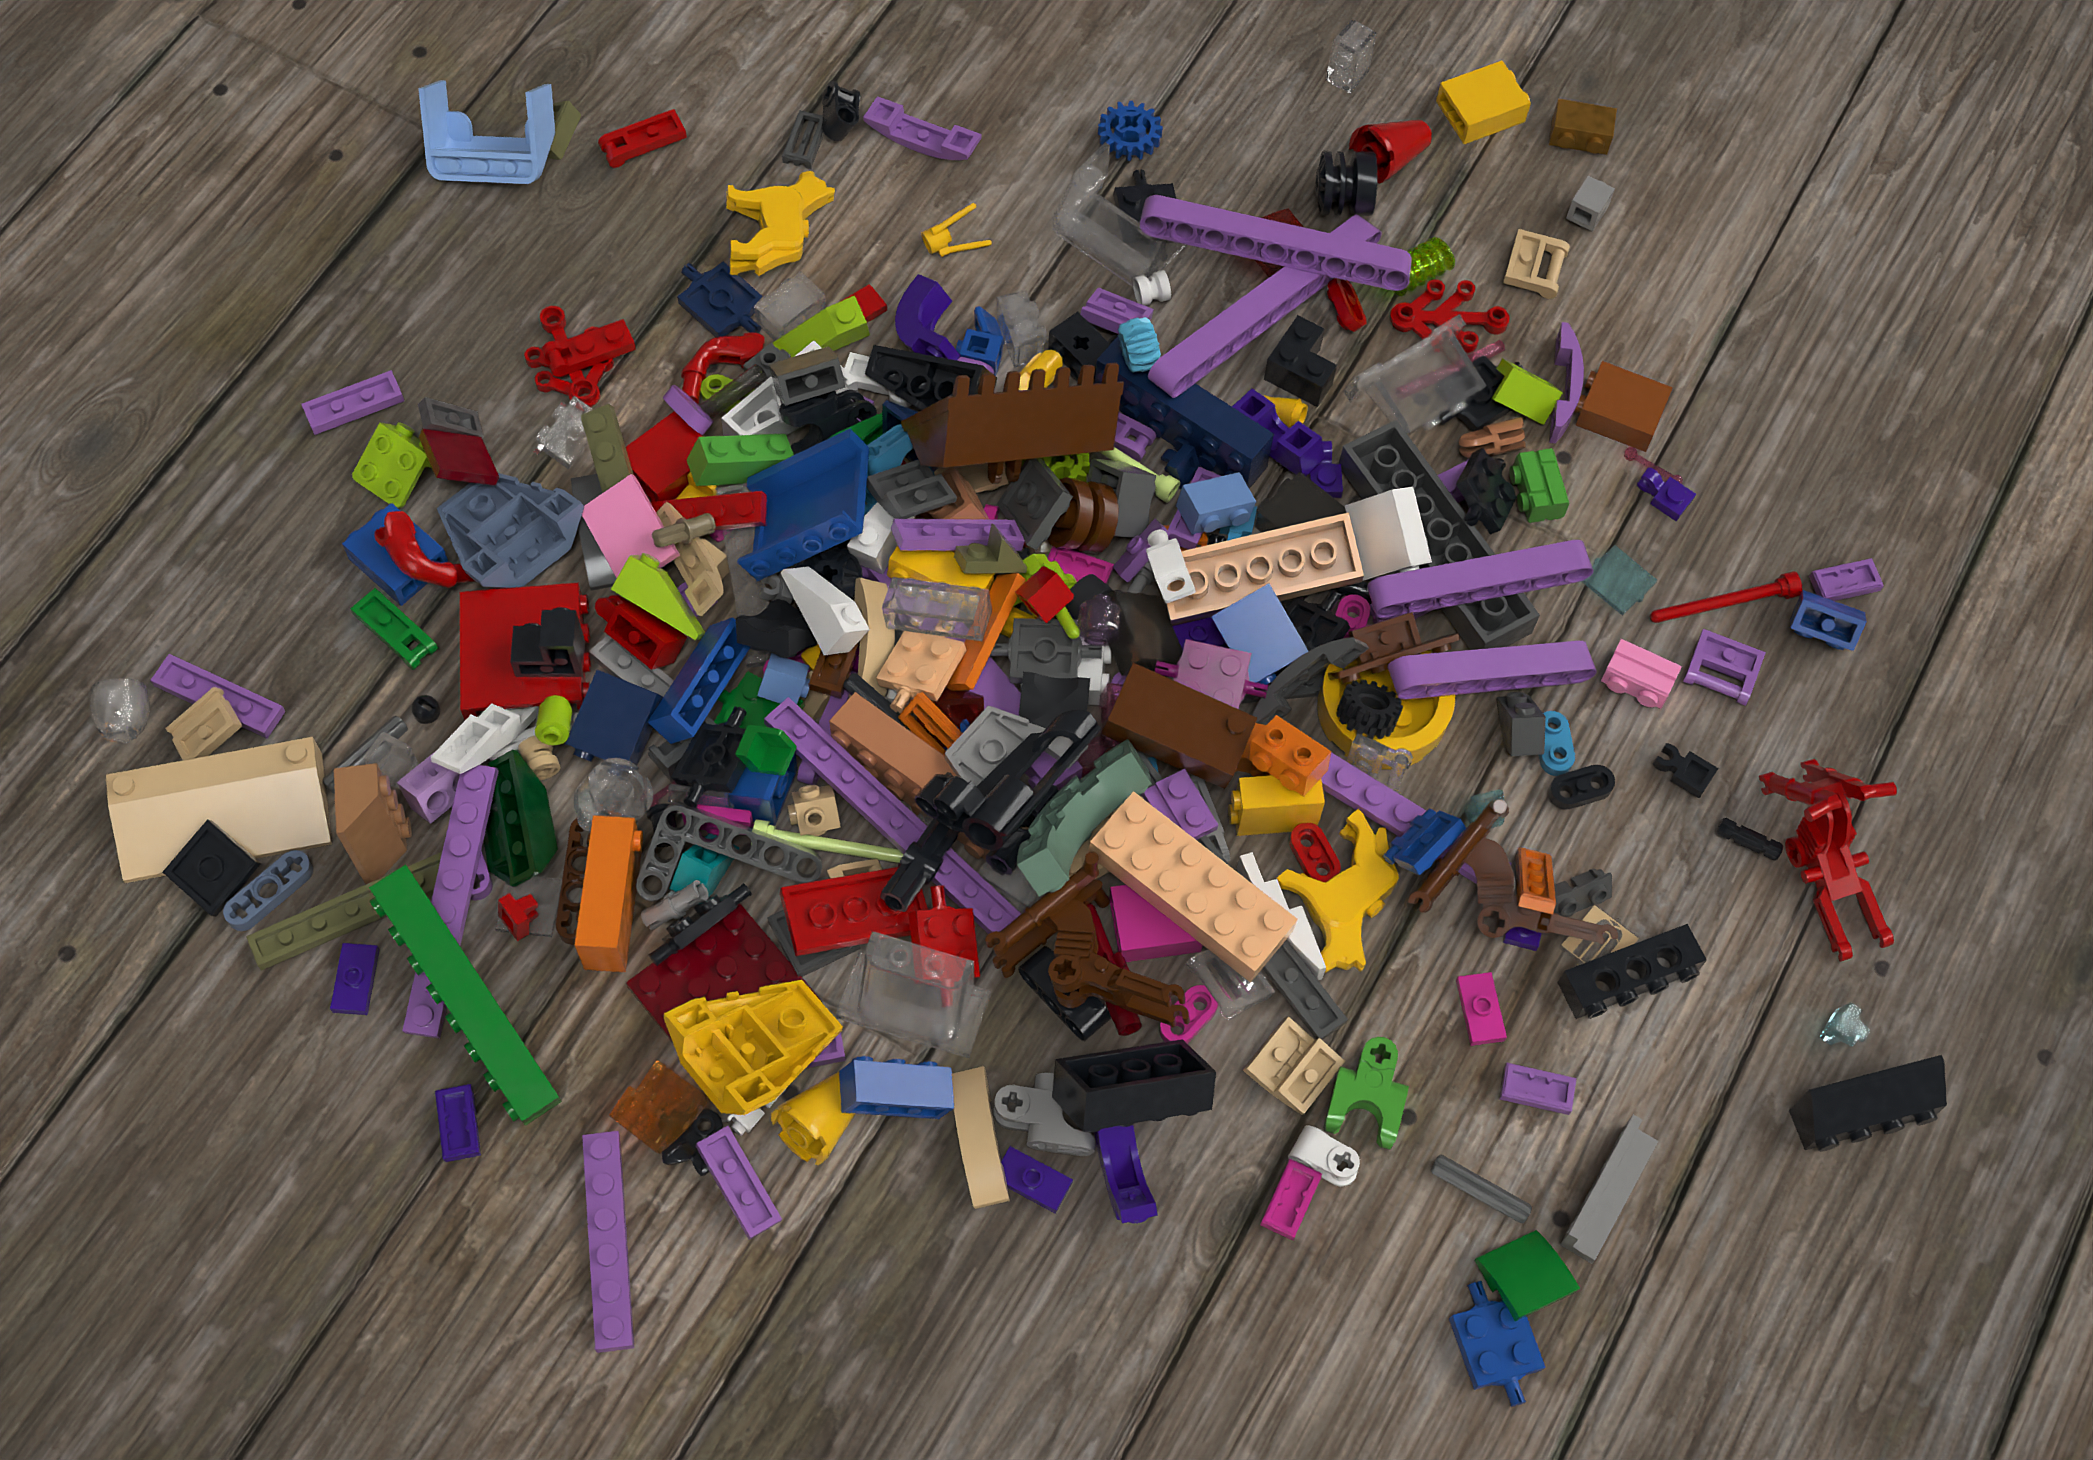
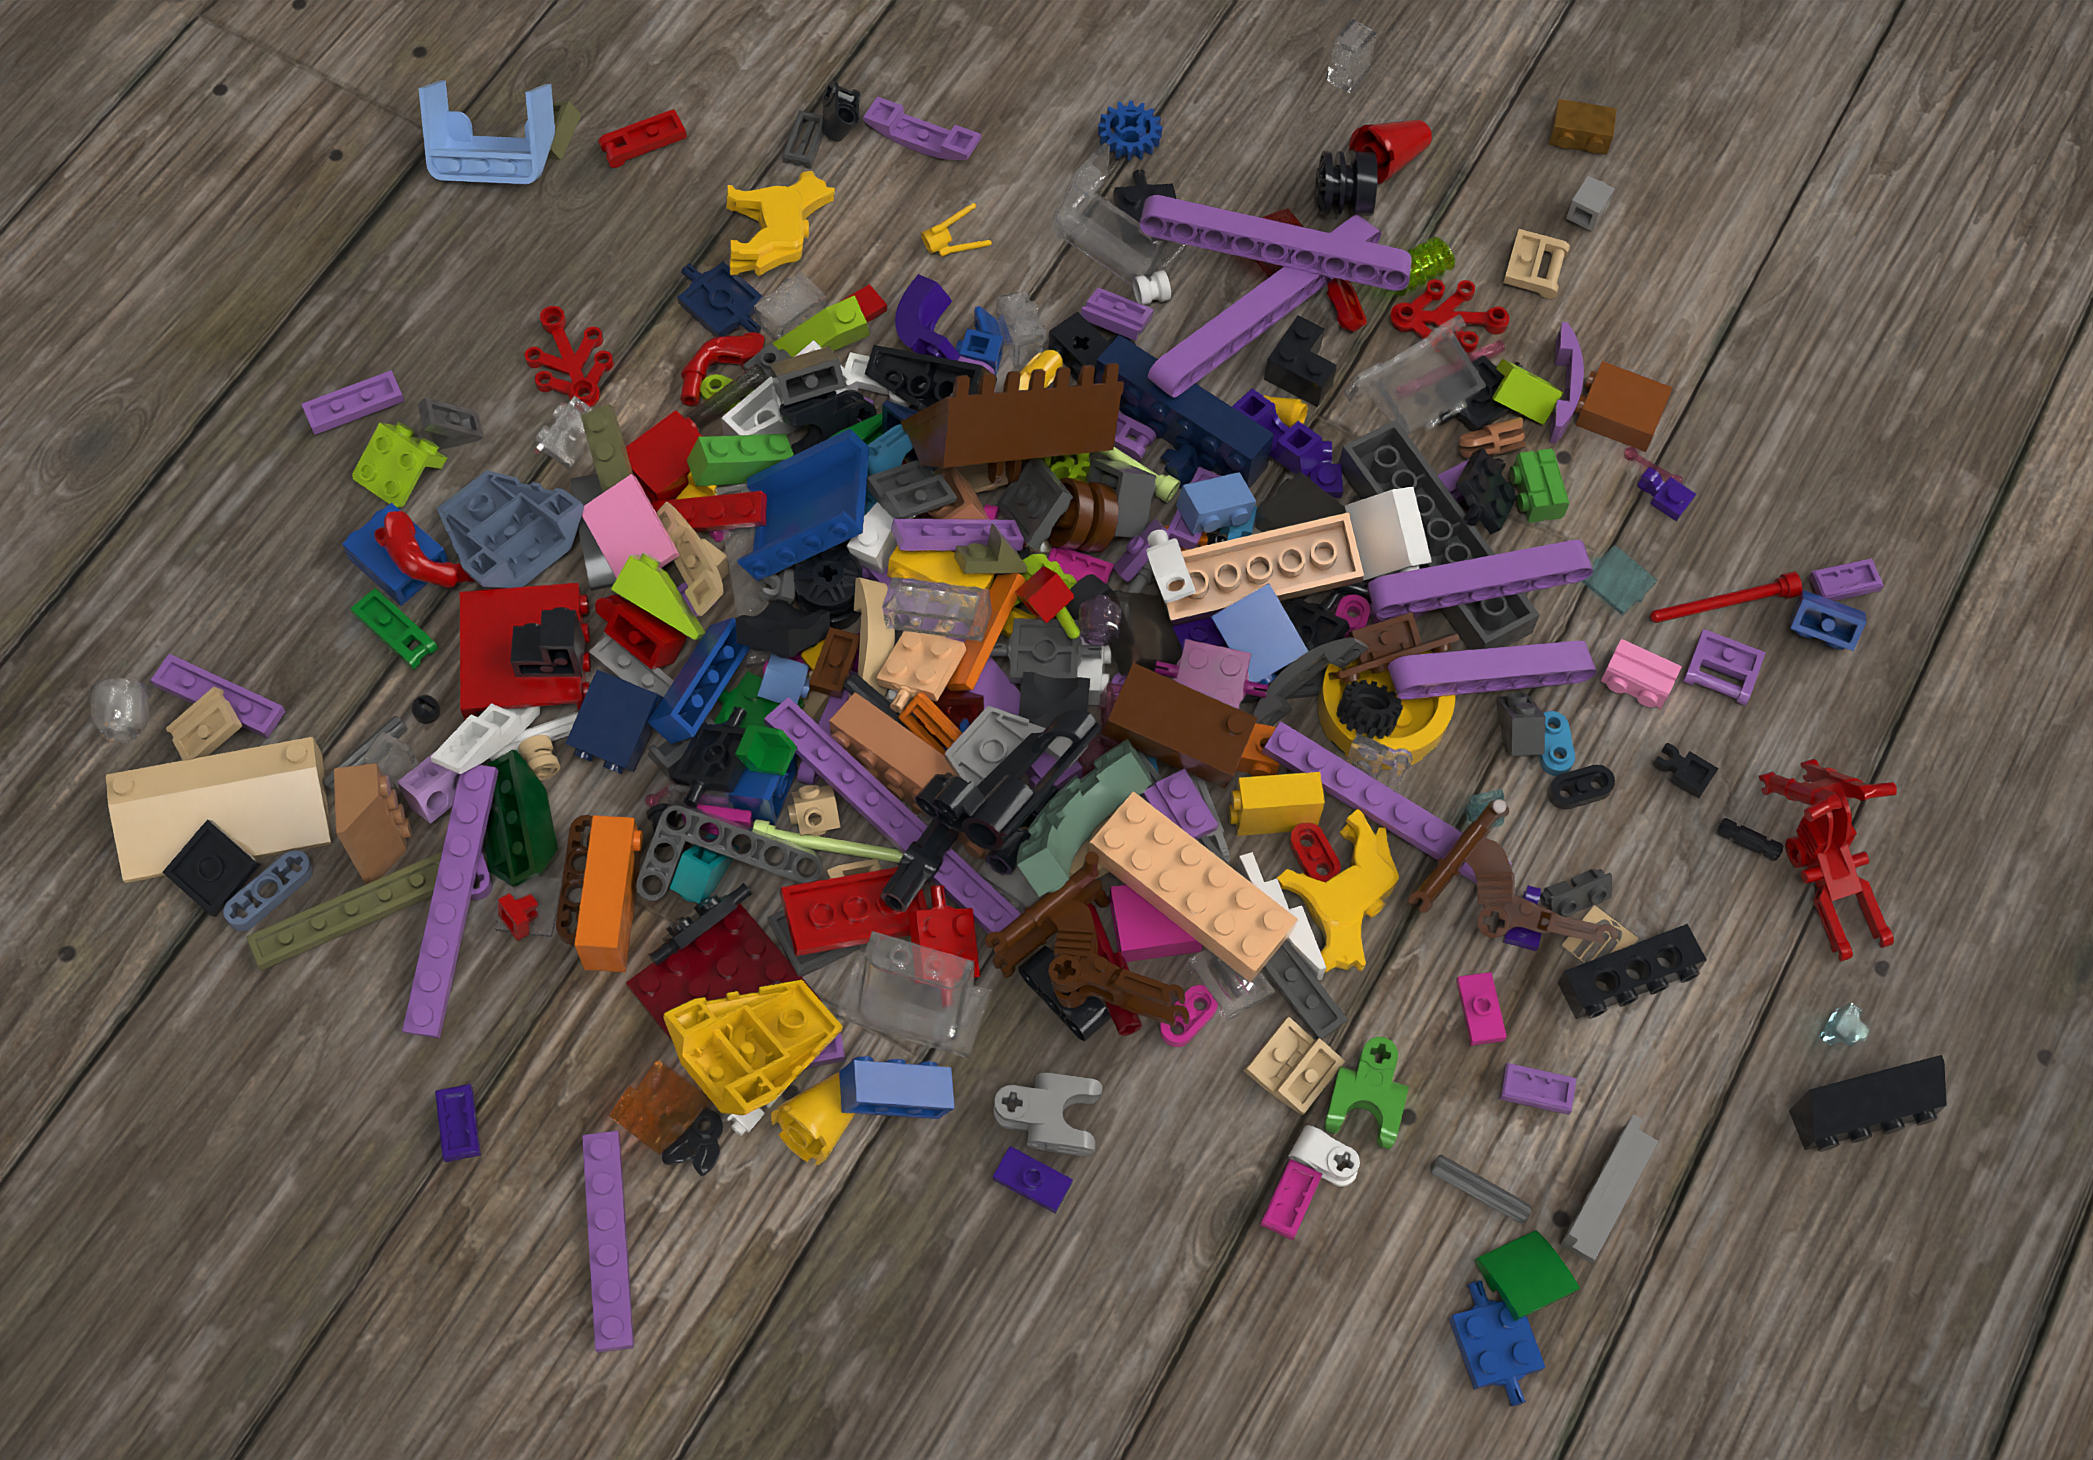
(354, 979): dark purple plate -> none
(458, 457): dark red tile -> none
(465, 995): green brick -> none
(553, 720): lime brick -> none
(589, 348): red plate -> none
(612, 790): clear brick -> none
(674, 905): light grey pin -> none
(684, 530): dark tan axle -> none
(688, 409): medium lavender beam -> none
(738, 1182): medium lavender plate -> none
(827, 610): white slope -> none
(978, 1138): tan slope -> none
(1124, 1175): dark purple arch -> none
(1133, 1085): black brick -> none
(1139, 344): medium azure gear -> none
(1289, 755): orange brick -> none
(1424, 841): blue plate -> none
(1483, 102): yellow brick -> none
(1535, 880): orange tile -> none

